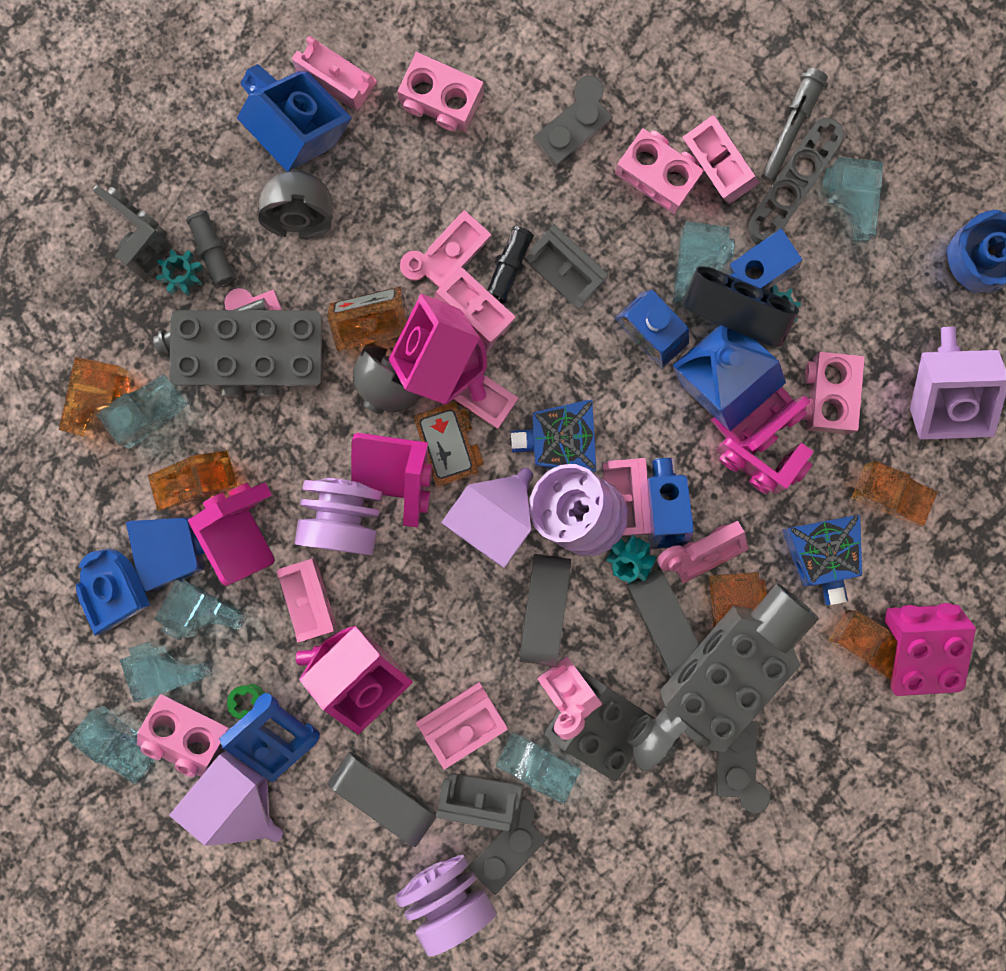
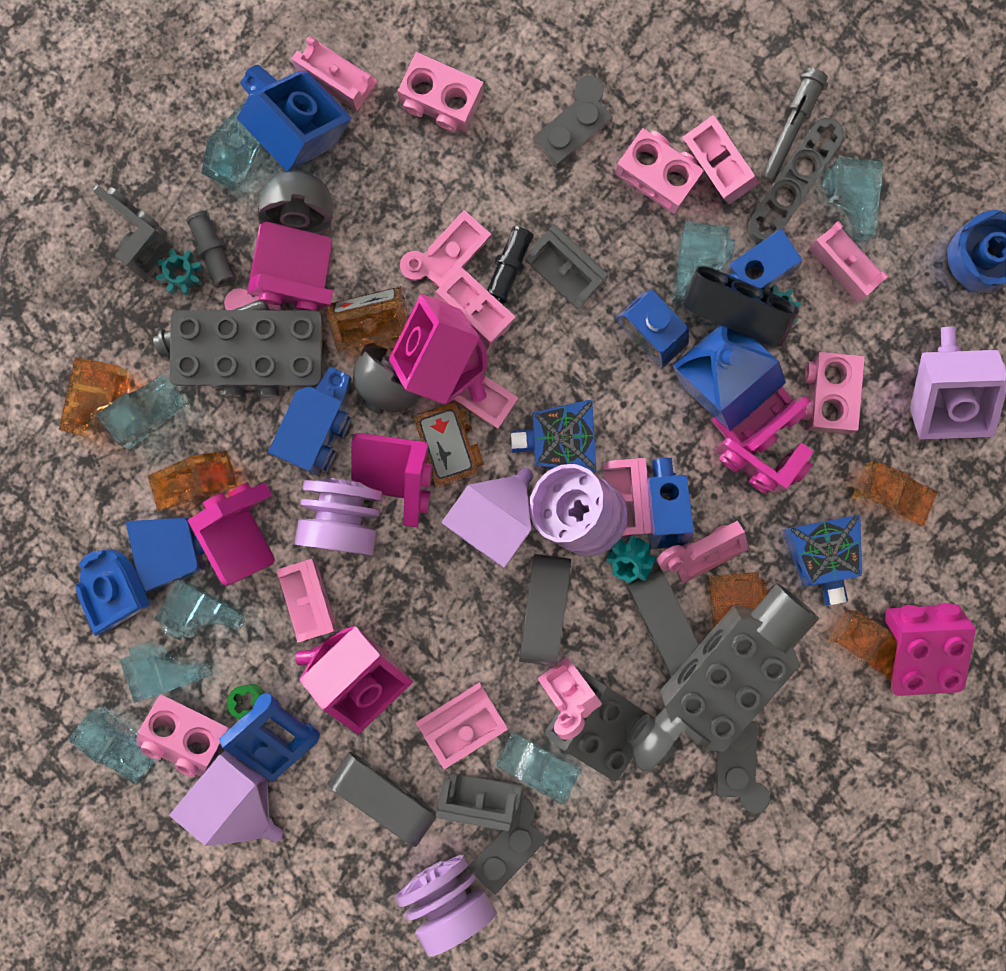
(230, 152): none -> clear light blue arch
(290, 267): none -> dark pink bracket
(314, 424): none -> blue hinge
(847, 262): none -> bright pink hinge

